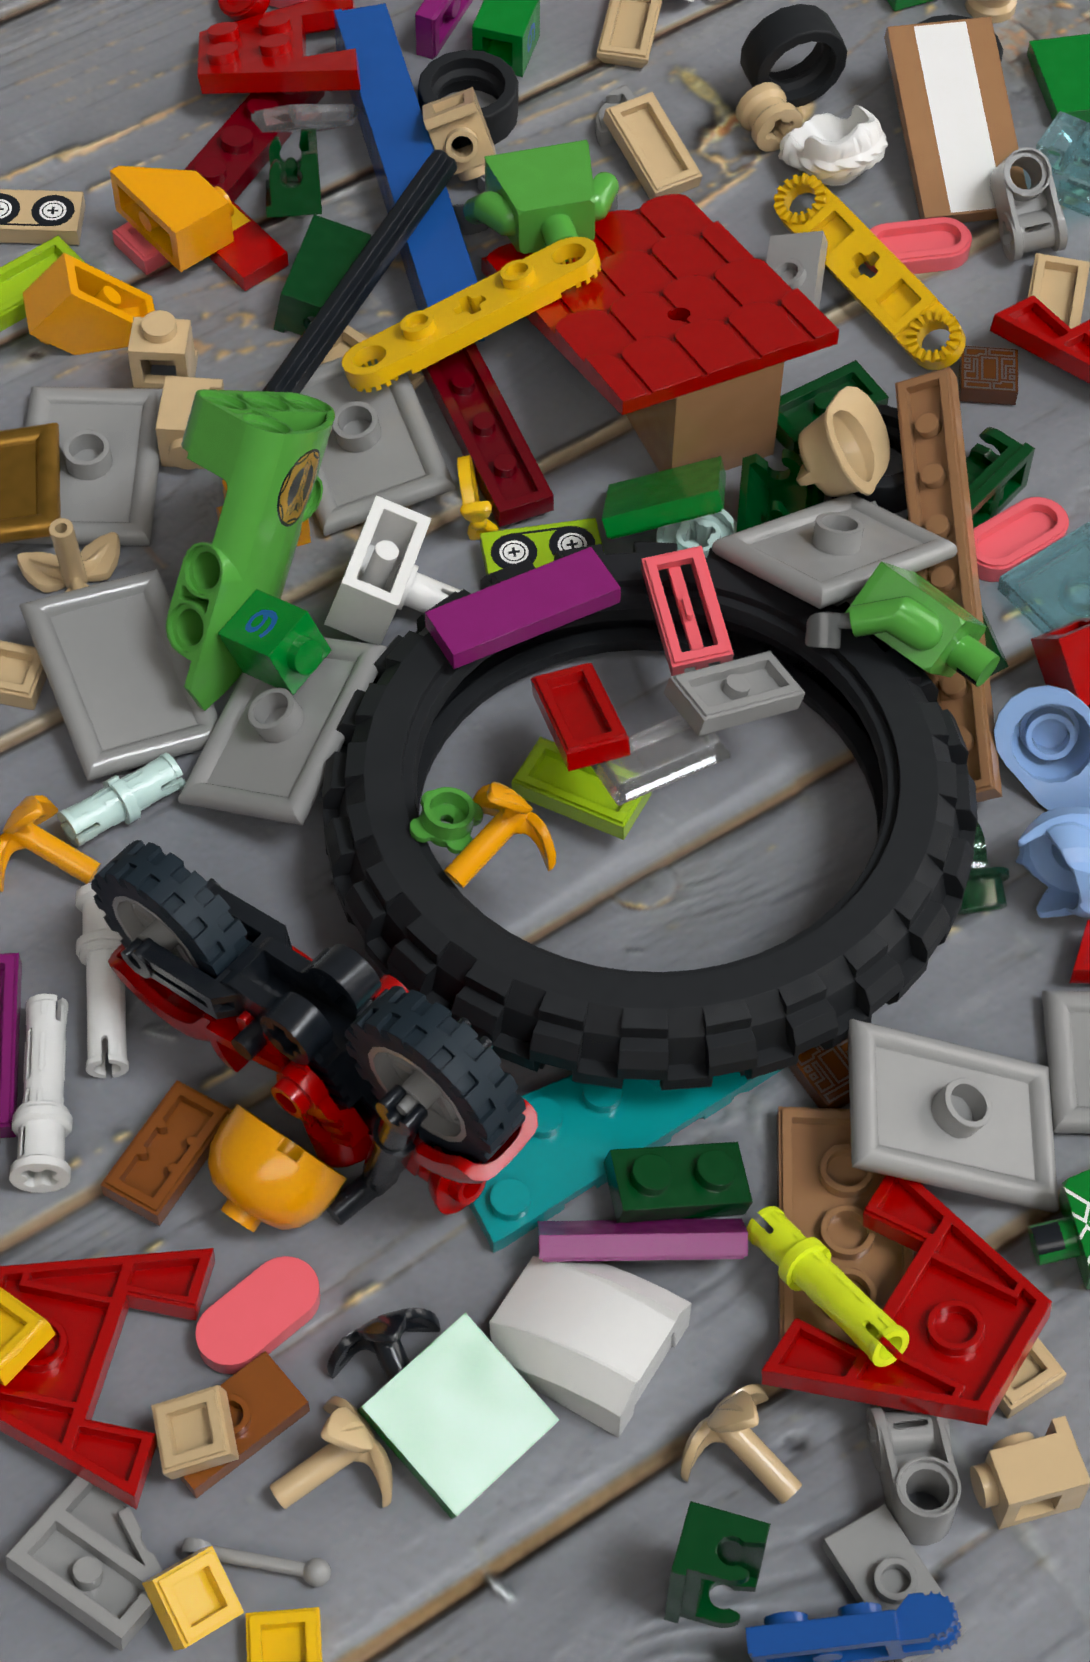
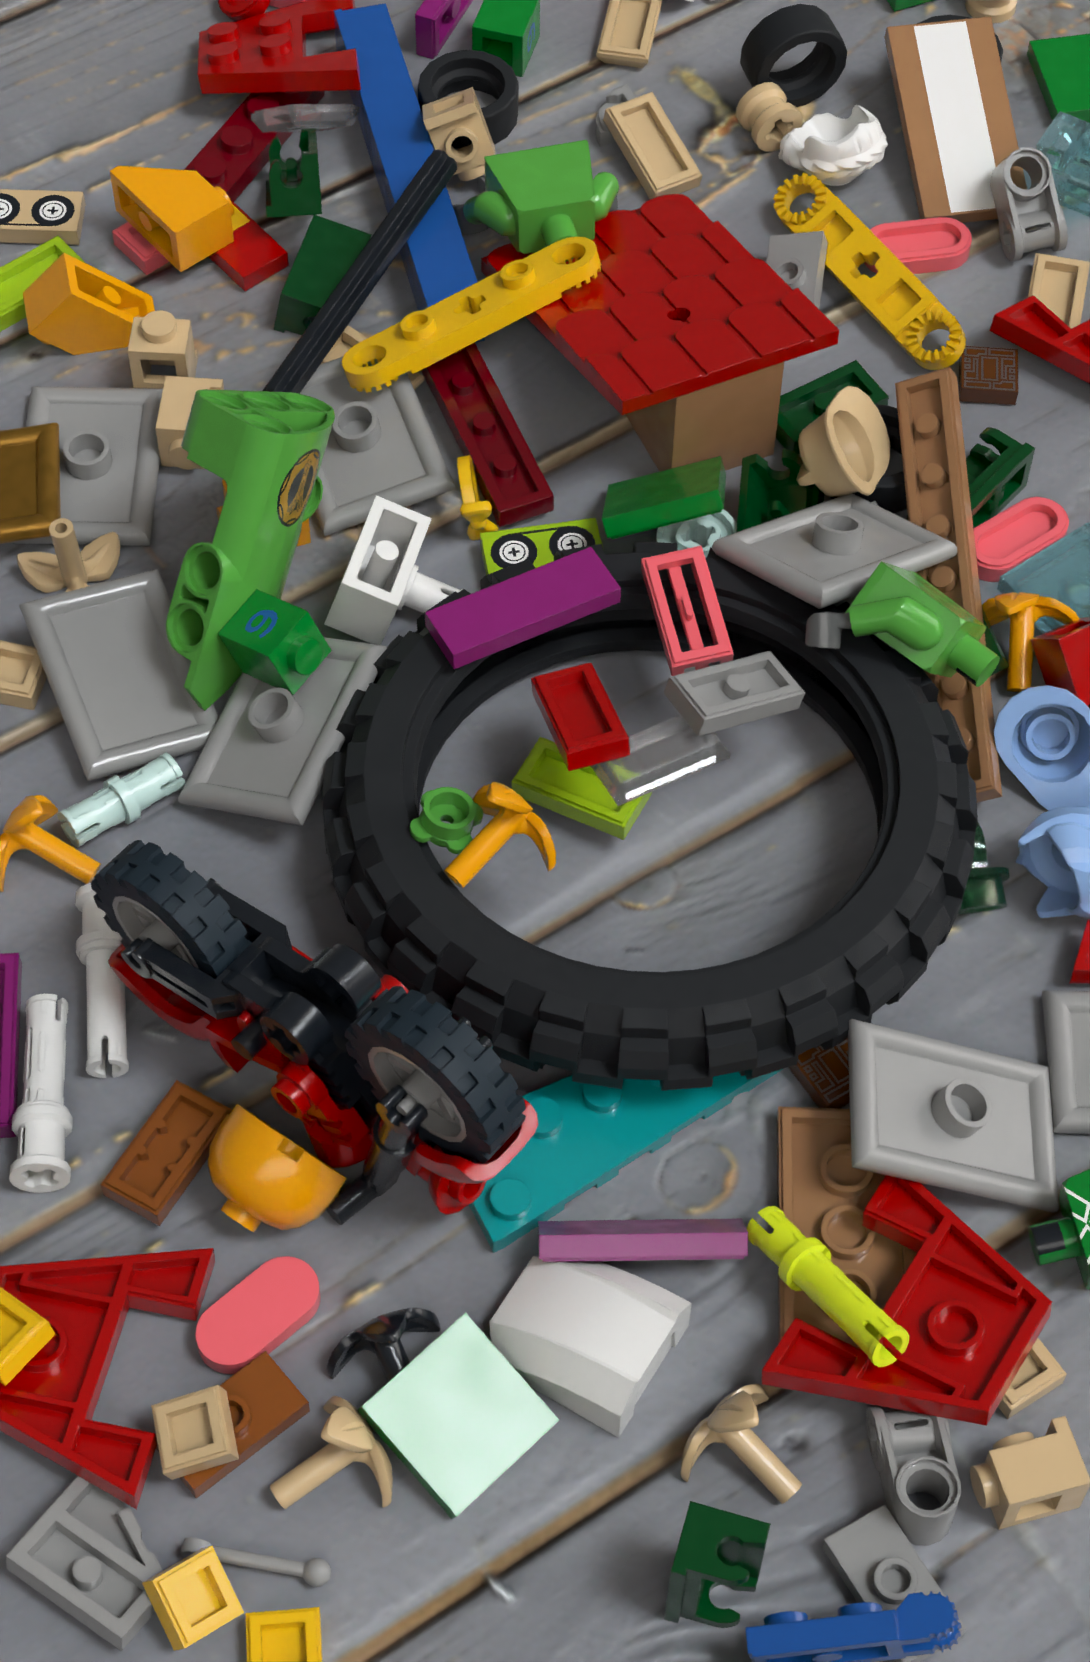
(677, 1182): dark green plate -> none
(1023, 611): none -> light orange plant

